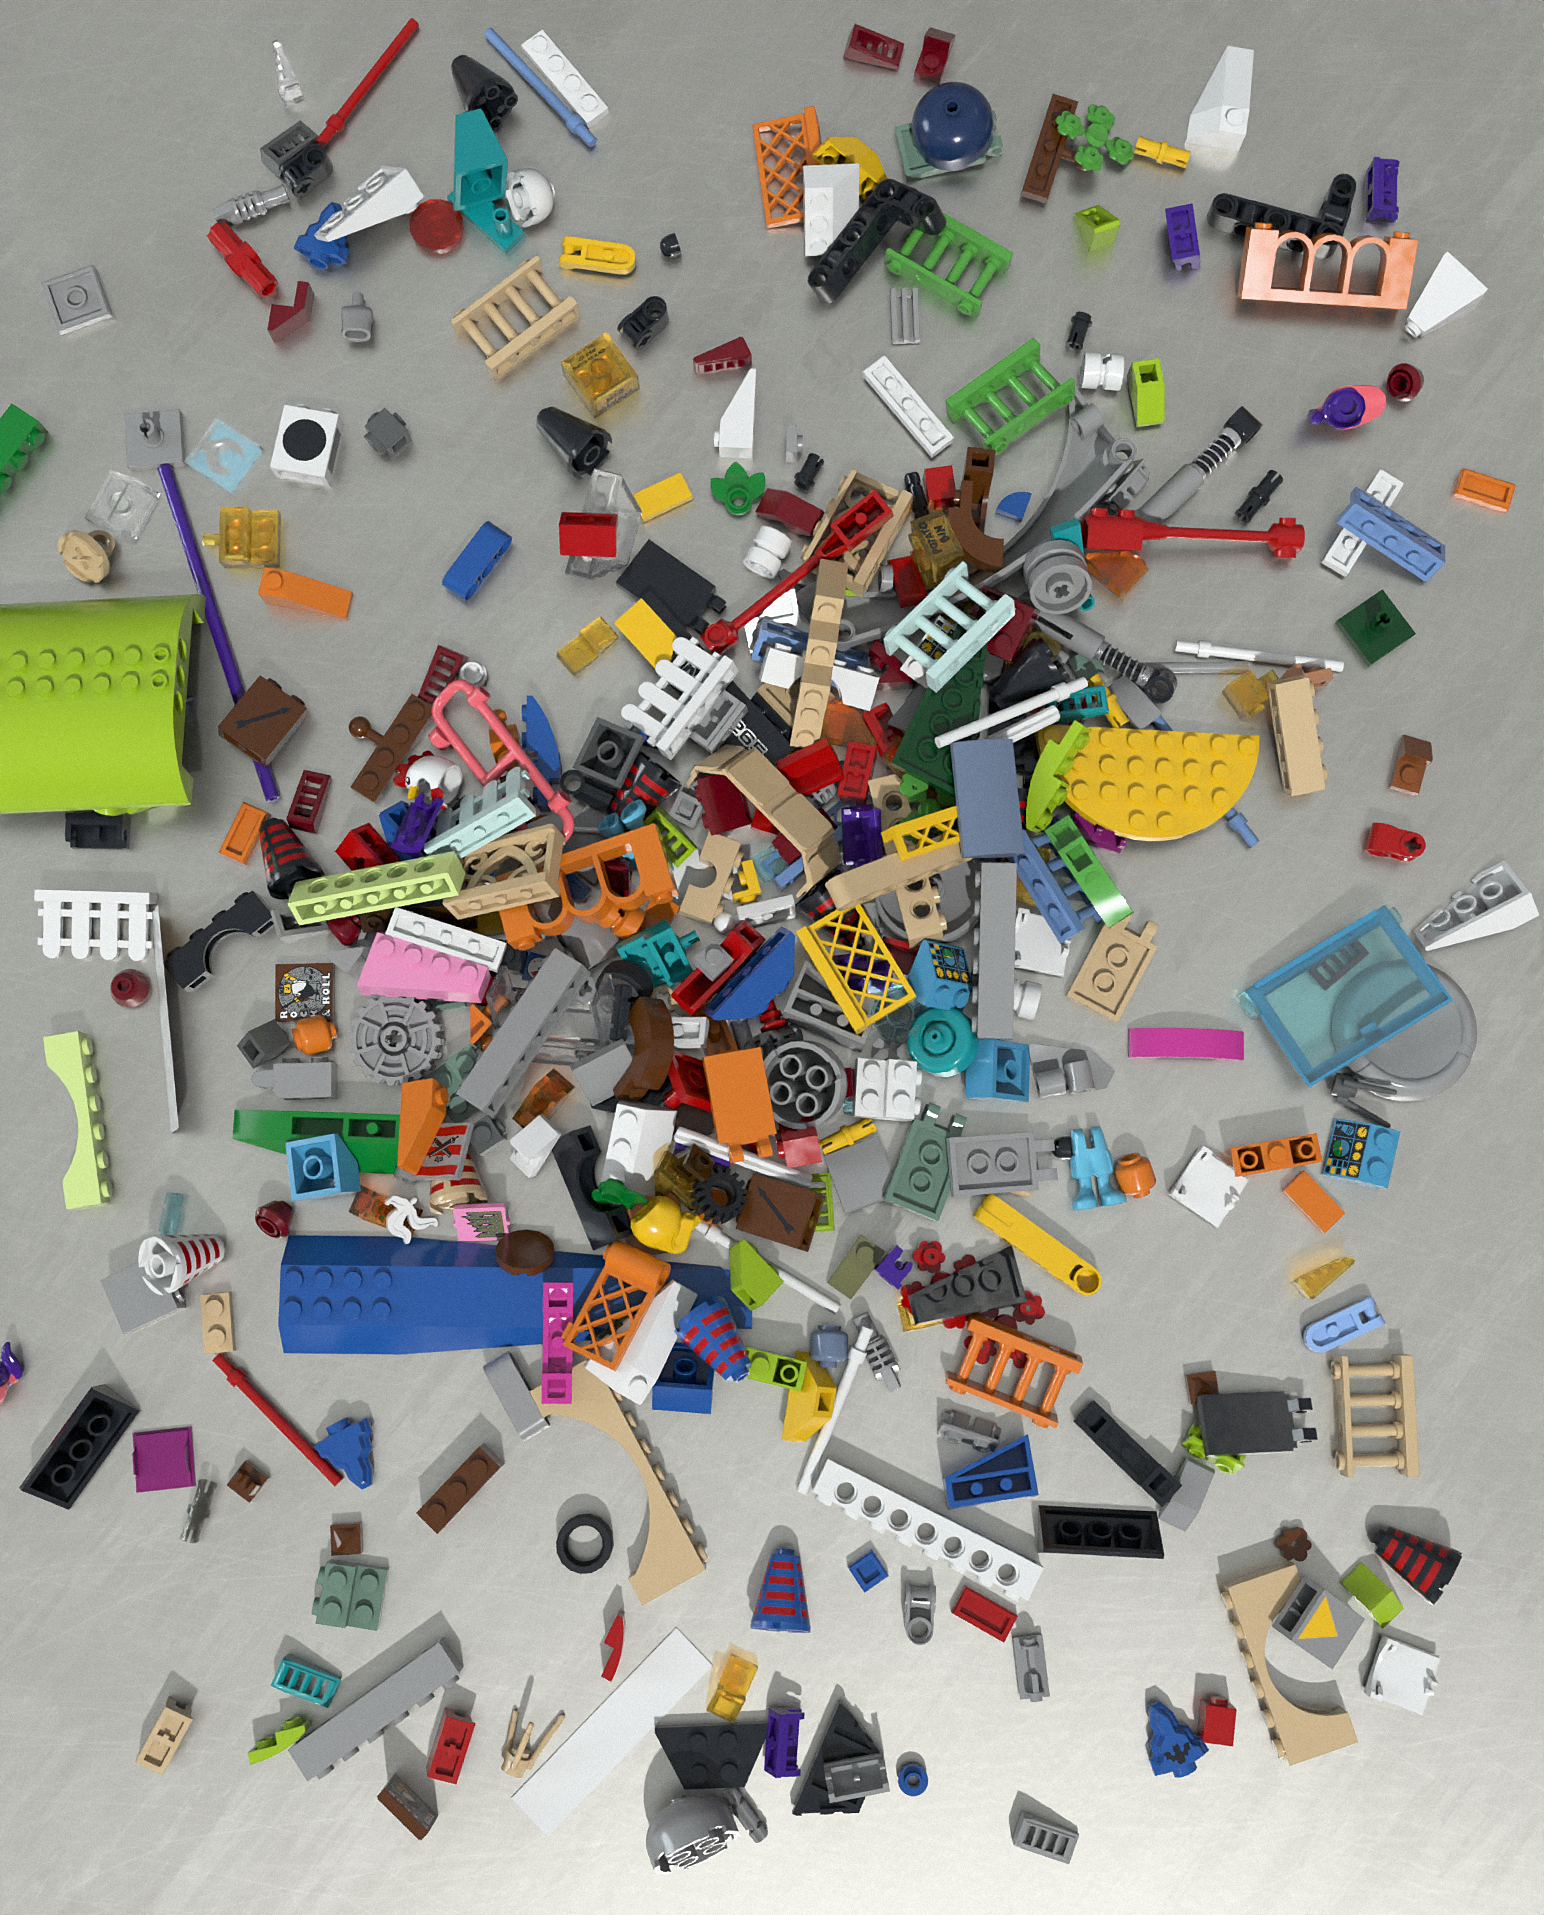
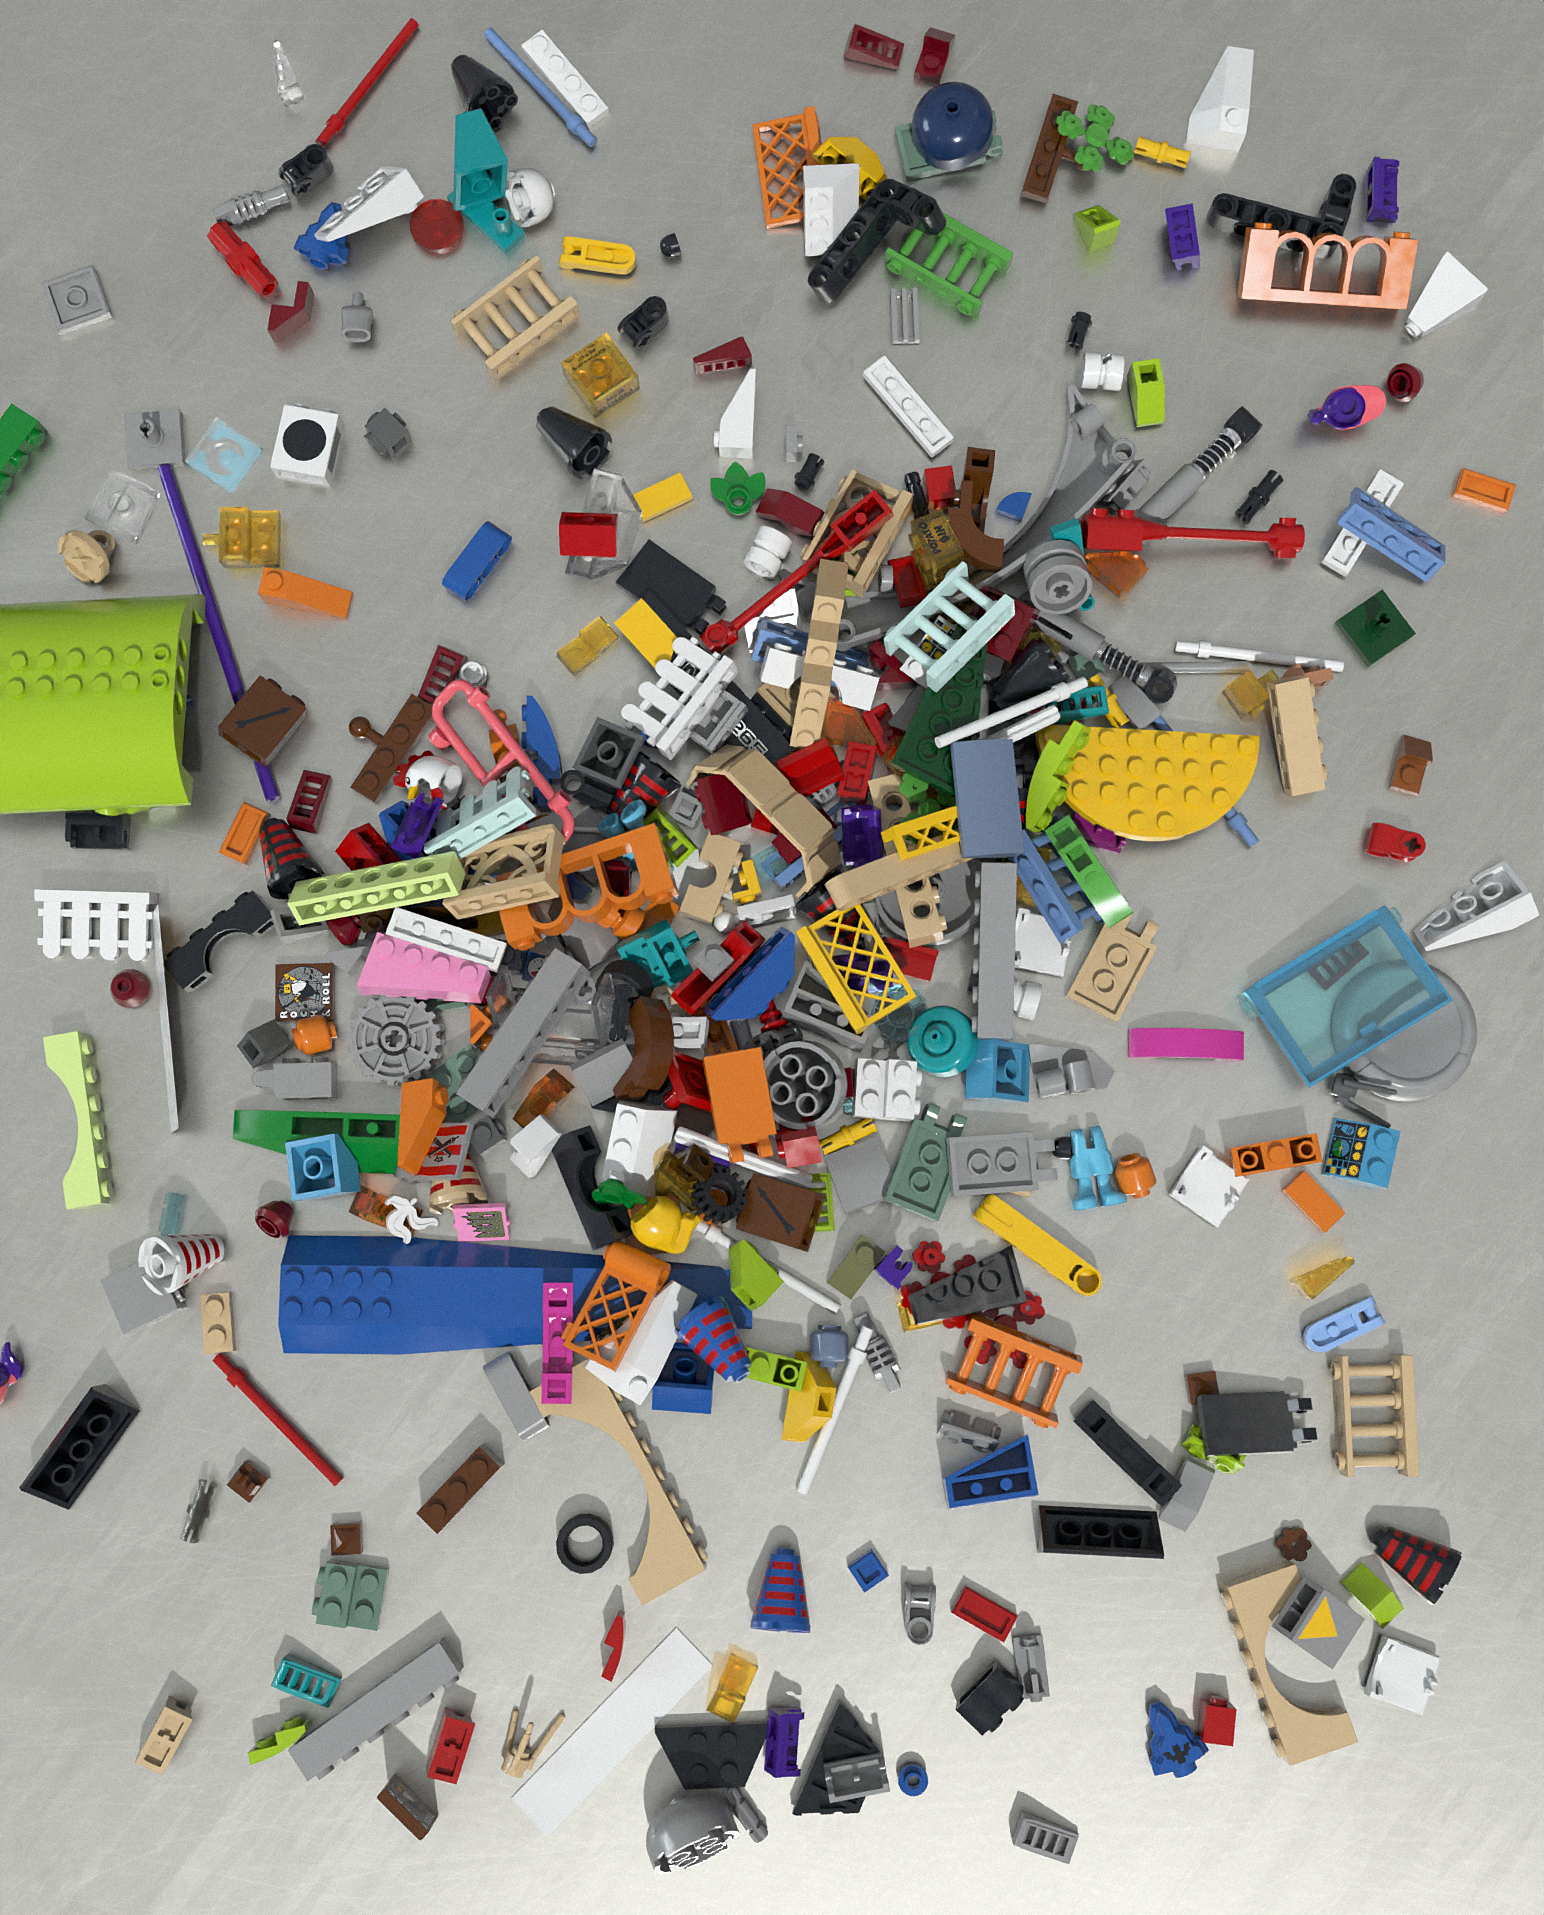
(163, 1459): magenta piece -> none
(272, 152): dark grey slope -> none
(349, 1449): blue rock -> none
(525, 1252): reddish brown tile -> none
(940, 976): dark azure slope -> none
(990, 1698): none -> black brick
(1006, 374): bright green fence -> none
(1025, 1571): white brick -> none

